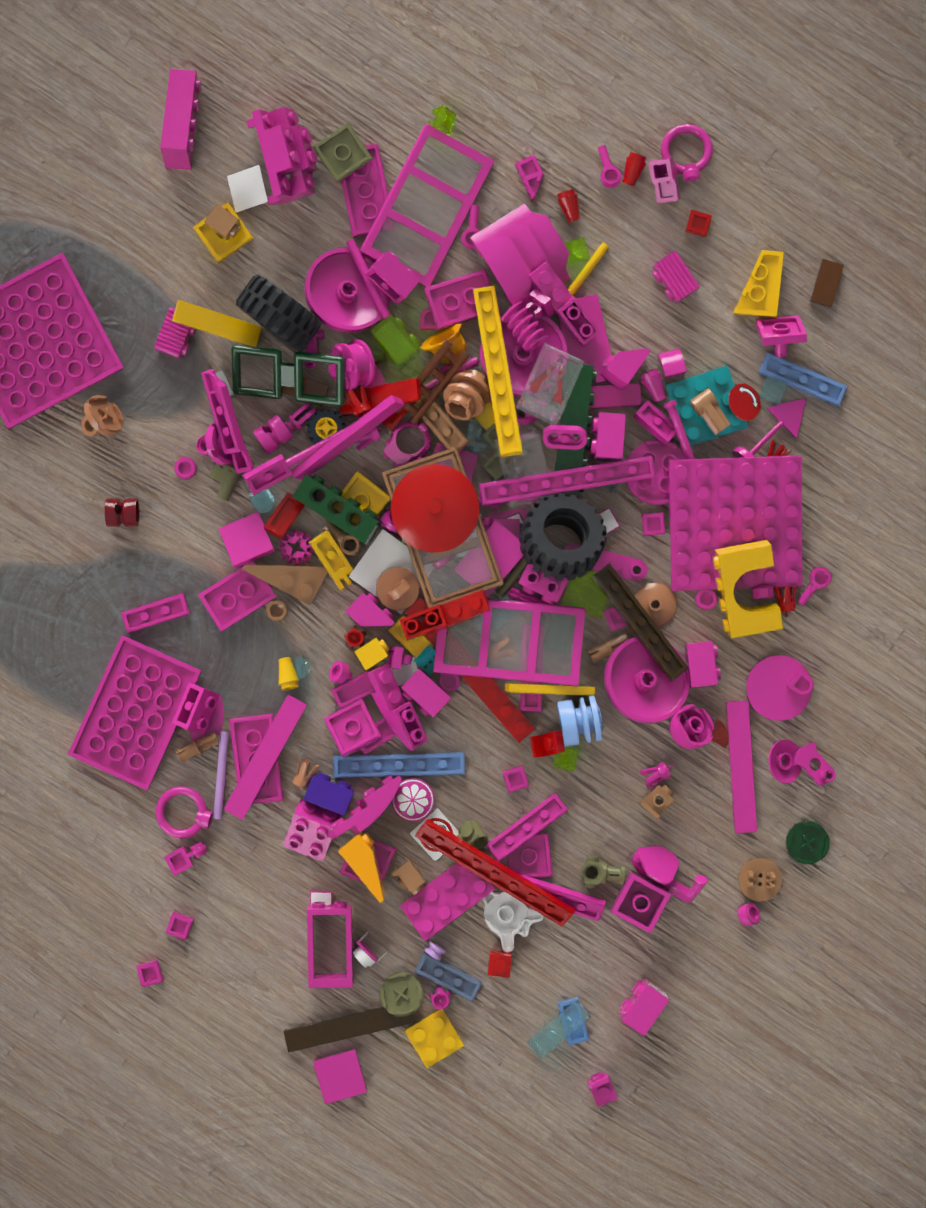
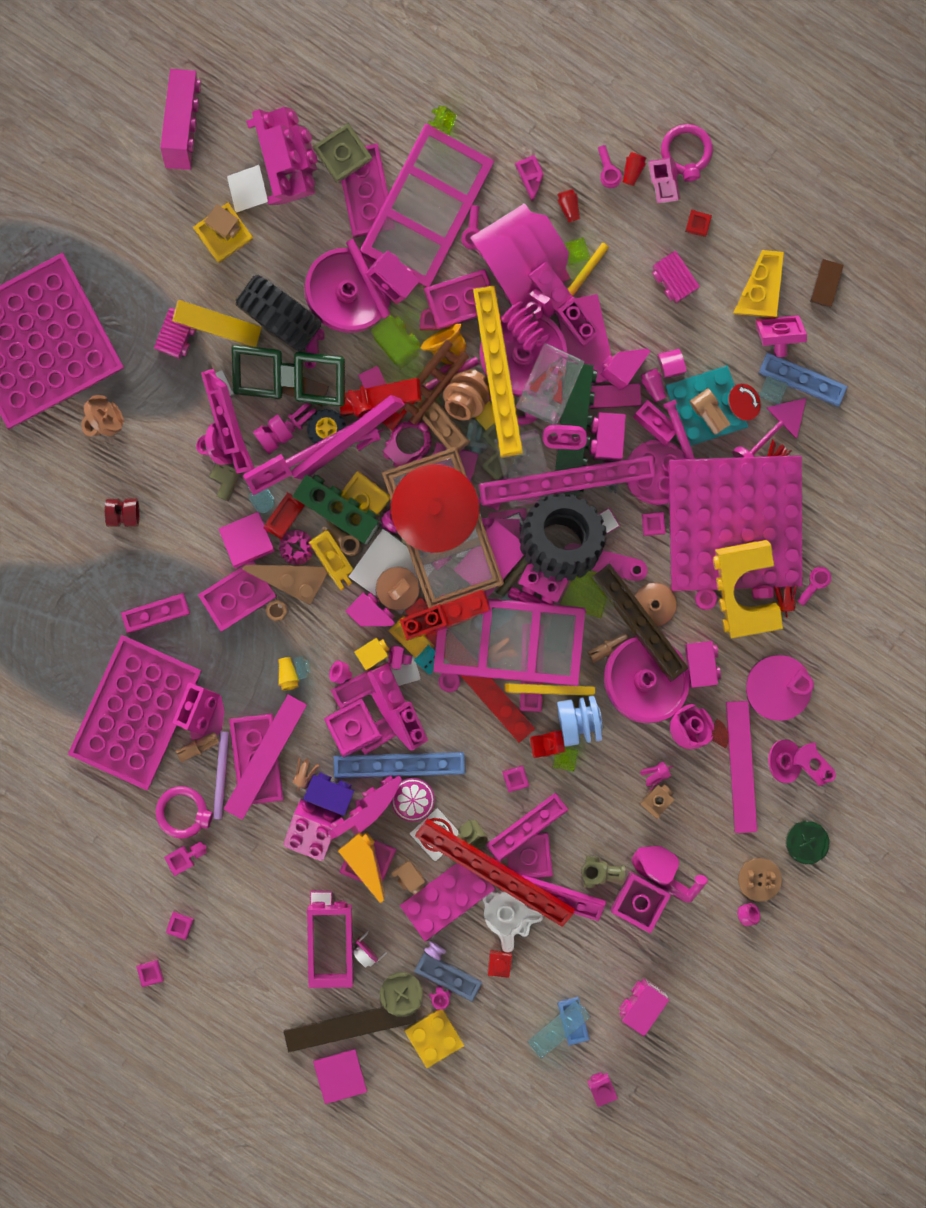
(185, 468): dark pink tile -> none
(355, 637): red piece -> none
(358, 363): dark pink wheel -> none
(425, 693): dark pink brick -> none
(614, 619): dark pink tile -> none

